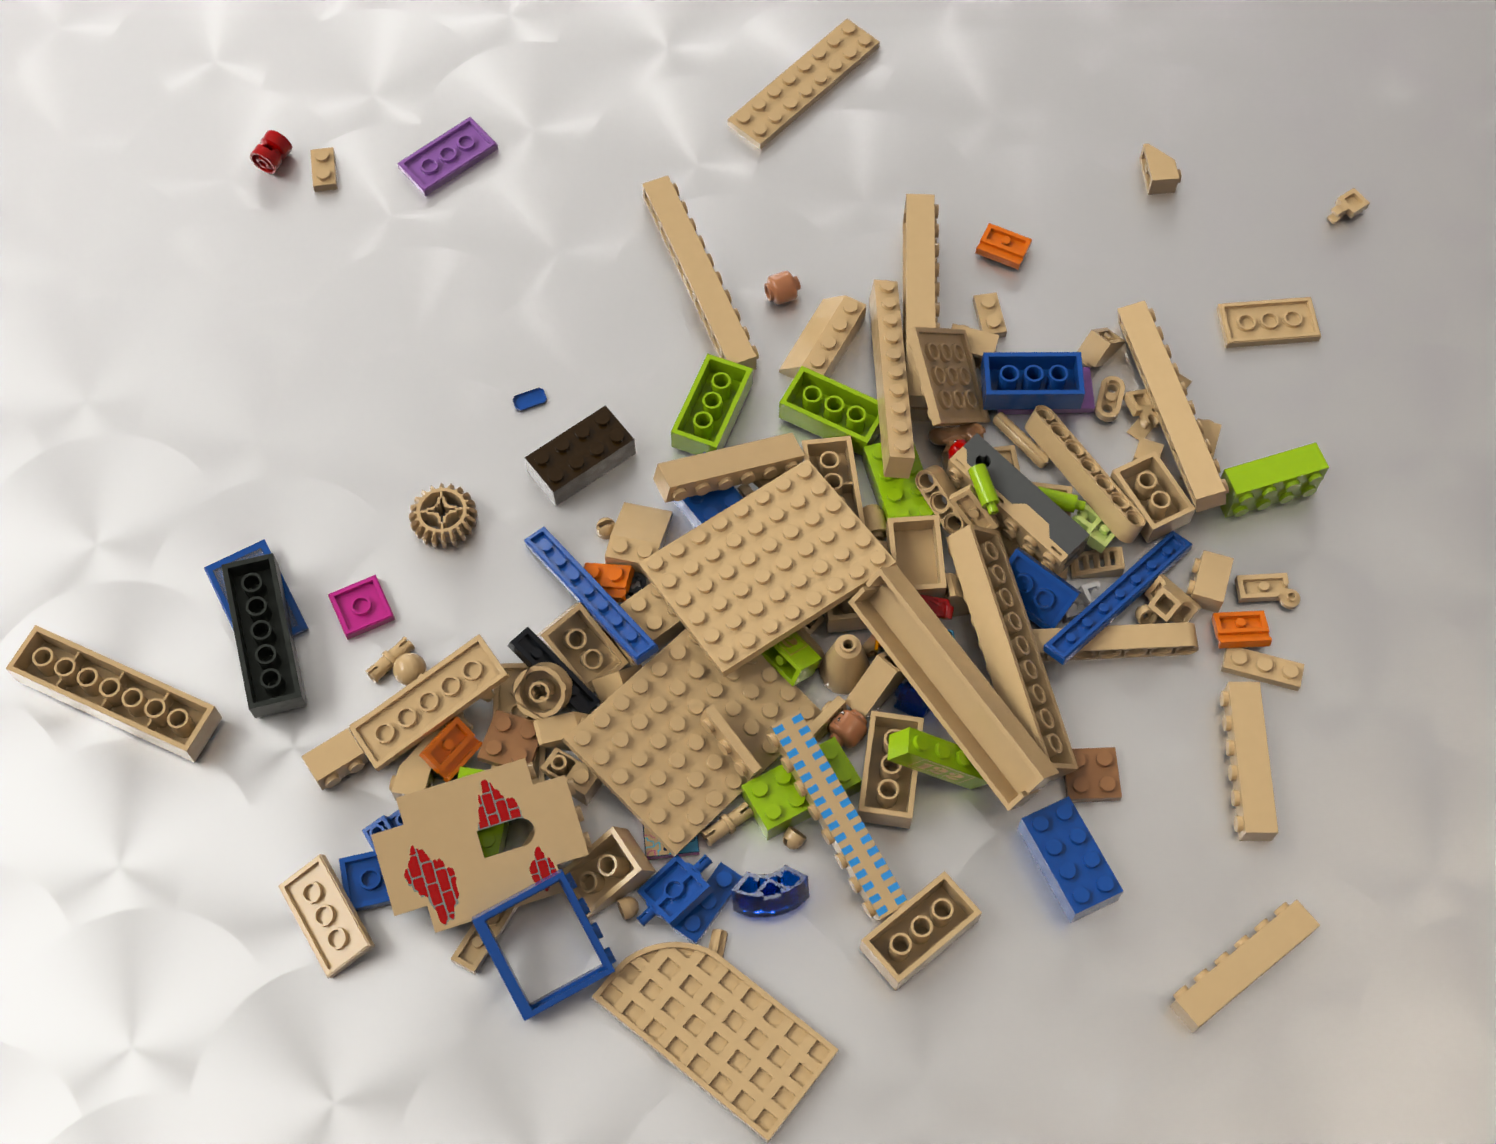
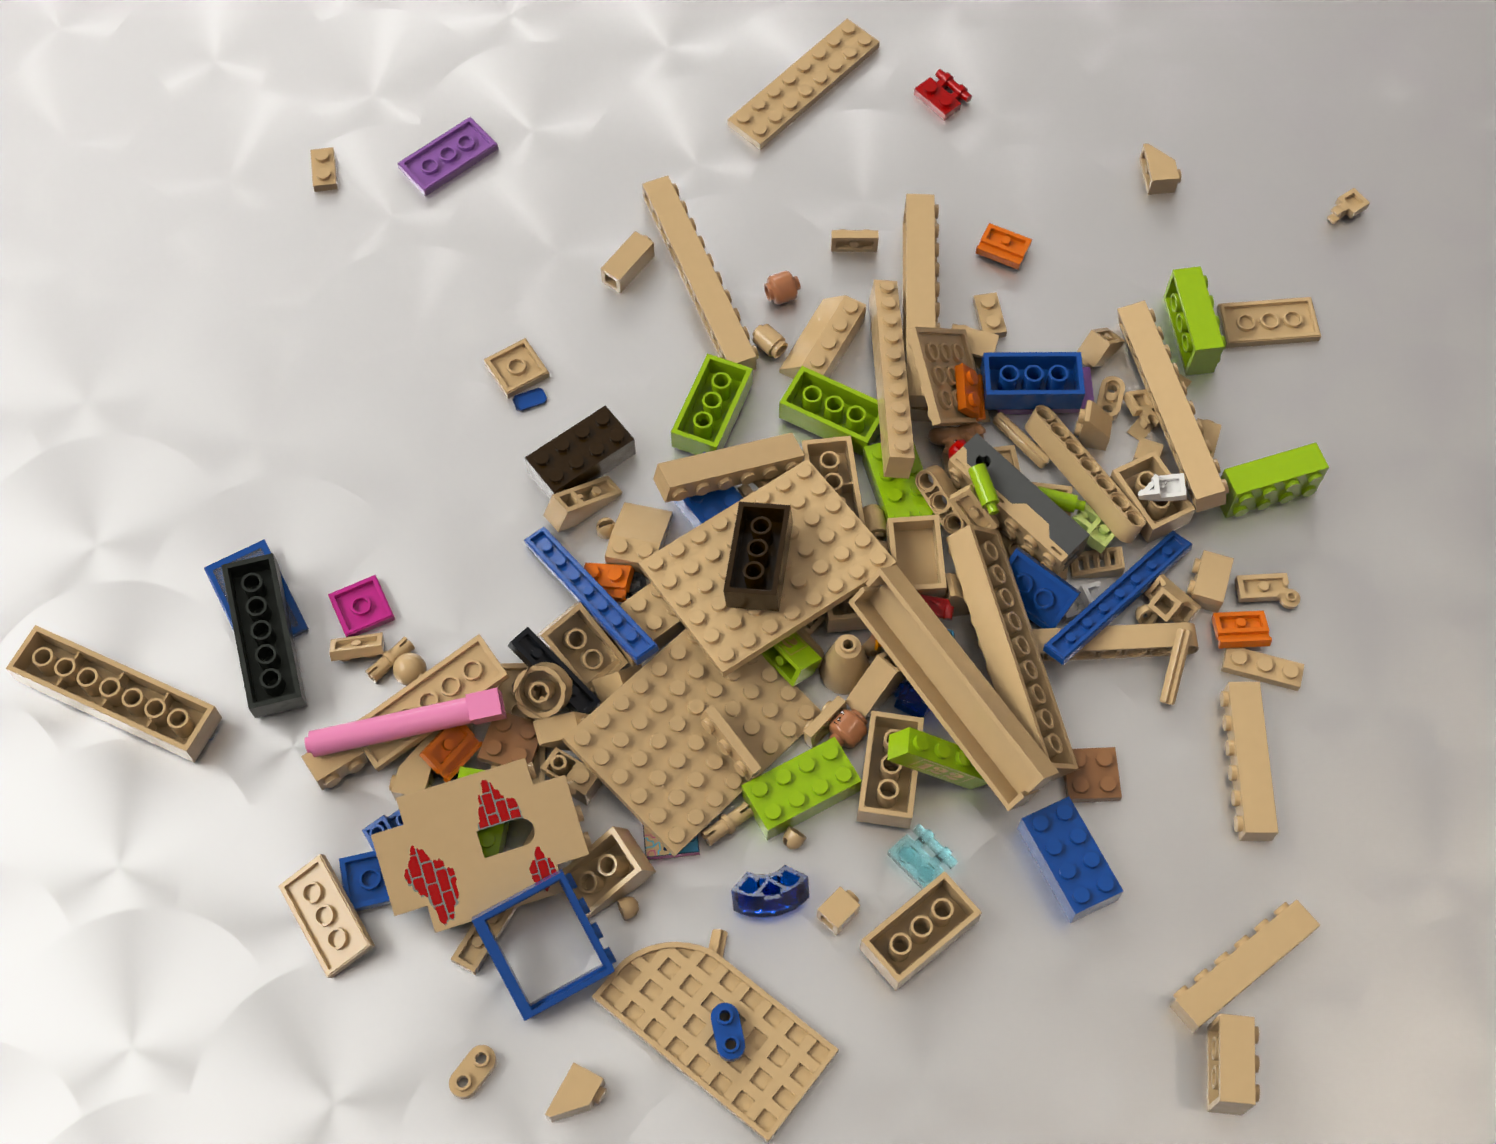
(270, 152): red wheel -> none
(357, 646): none -> tan plate
(456, 521): tan gear -> none
(473, 1071): none -> tan plate
(474, 708): none -> bright pink brick
(516, 368): none -> tan tile
(576, 1094): none -> tan slope
(580, 502): none -> tan slope
(627, 262): none -> tan brick
(675, 891): blue plate -> none
(701, 918): blue plate -> none
(726, 1031): none -> blue plate
(758, 556): none -> dark brown brick
(769, 340): none -> tan brick
(837, 816): tan brick -> none
(838, 910): none -> tan brick
(854, 240): none -> tan plate
(916, 862): none -> clear light blue plate
(938, 99): none -> red plate
(970, 392): none -> orange plate
(1093, 426): none -> tan slope
(1165, 488): none -> white slope
(1175, 666): none -> tan axle
(1194, 321): none -> lime brick
(1232, 1064): none -> tan brick

